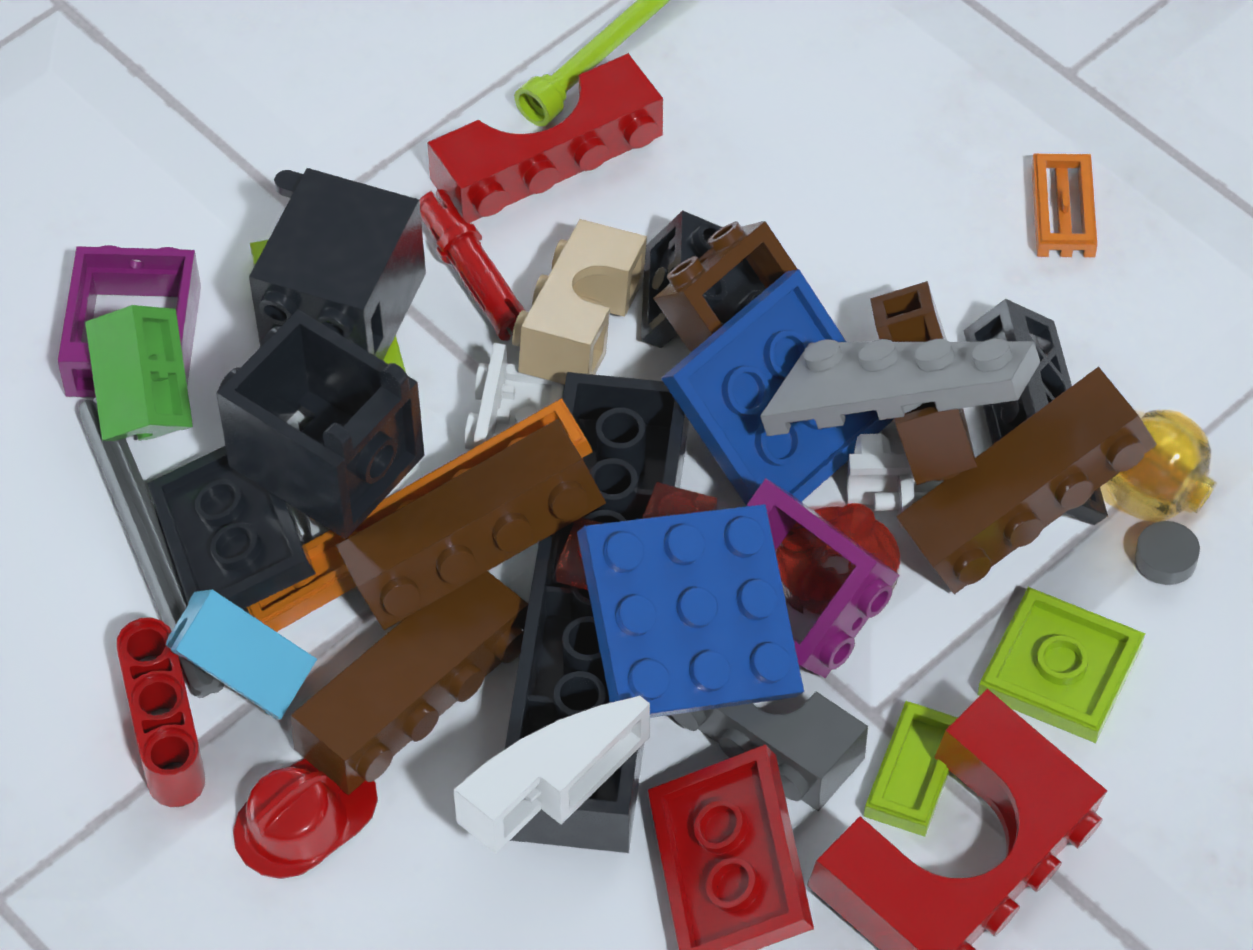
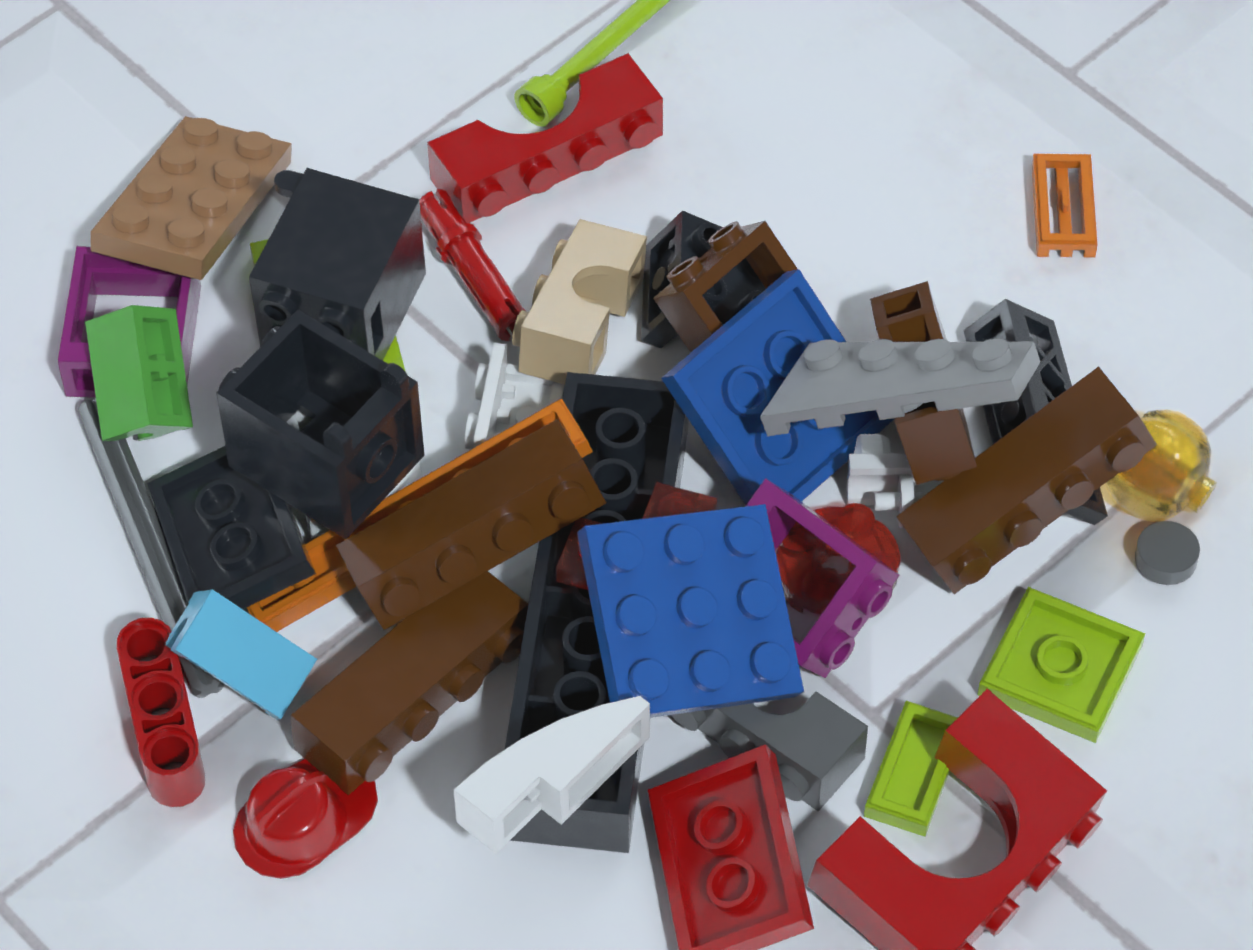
(191, 197): none -> medium nougat plate

